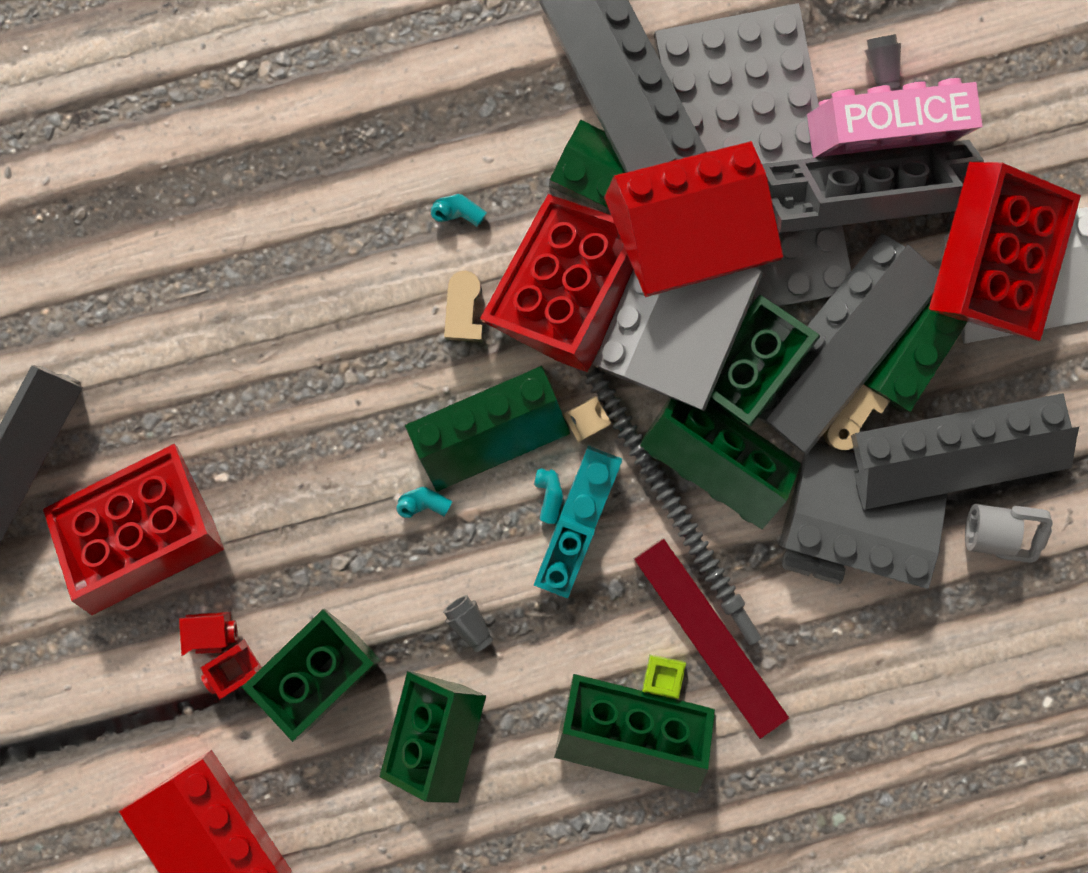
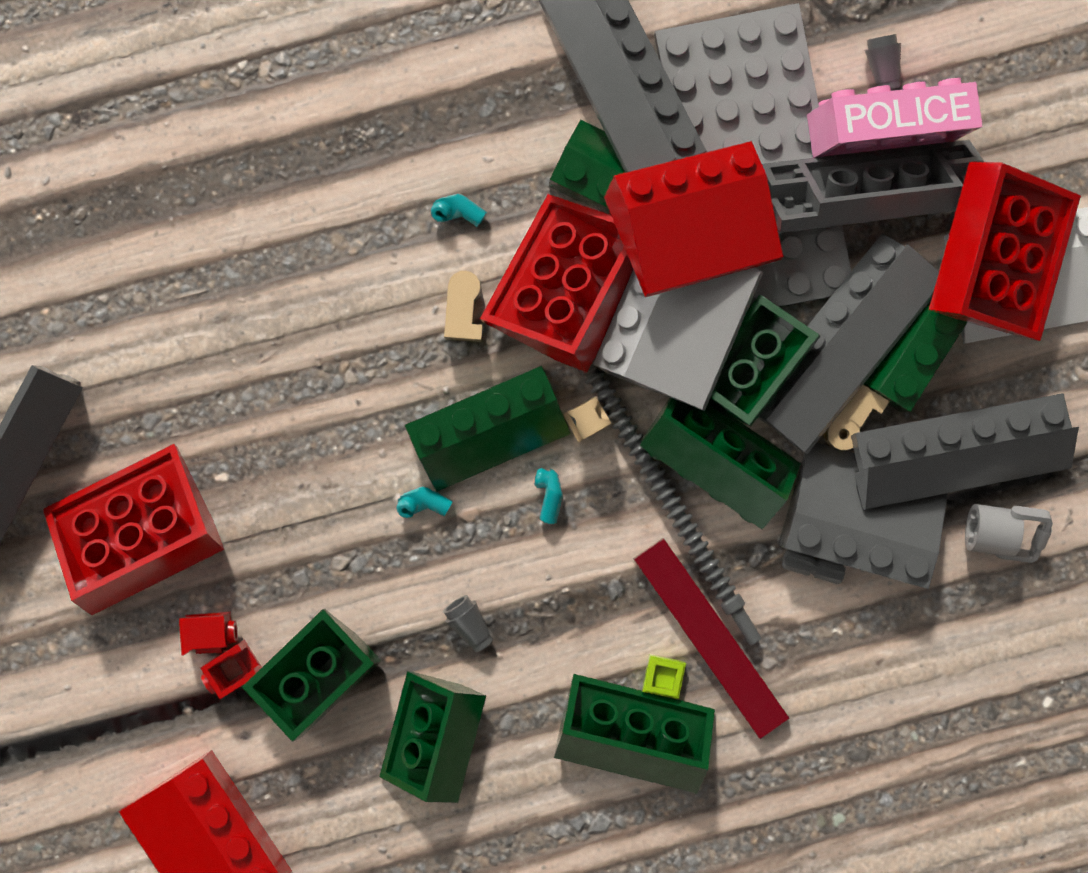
(577, 521): teal slope -> none

